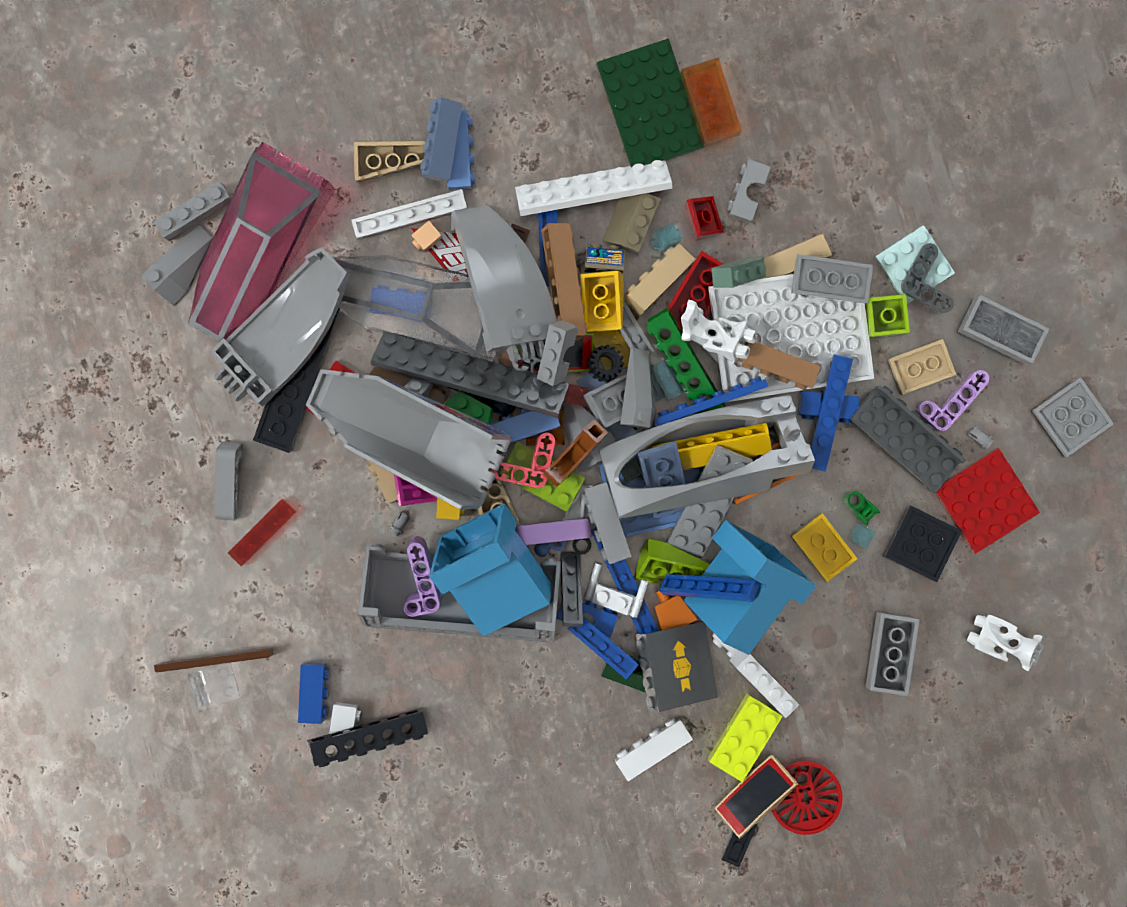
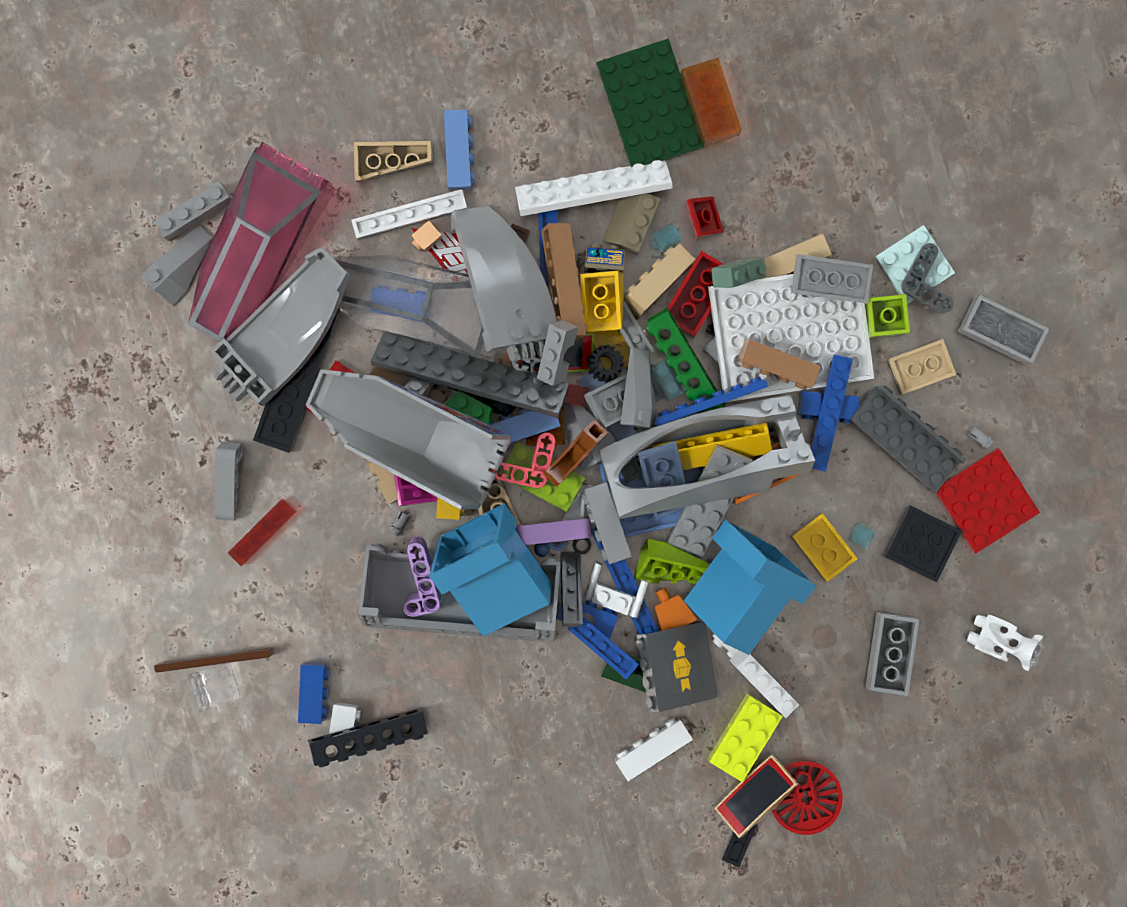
(441, 139): sand blue brick -> none
(710, 587): blue plate -> none
(726, 343): white hips -> none
(753, 175): light grey arch -> none
(863, 509): green piece -> none
(956, 398): lavender beam -> none
(1072, 417): light grey plate -> none

